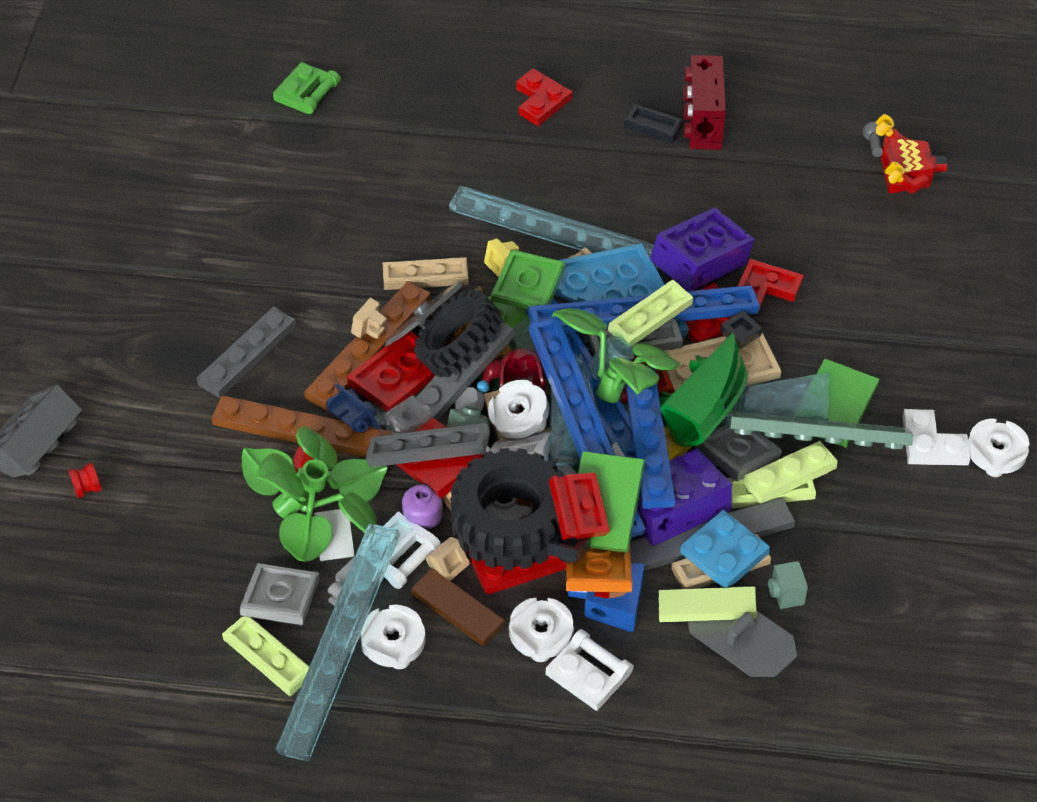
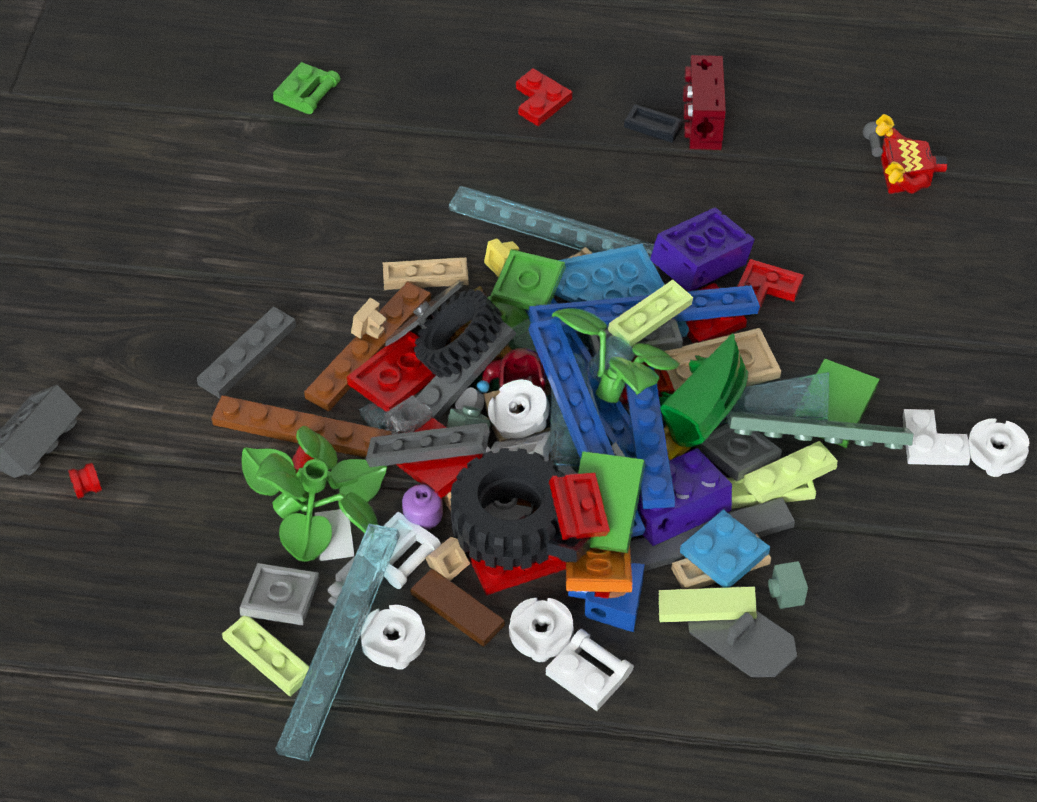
(352, 410): dark blue hinge -> none
(743, 328): black plate -> none

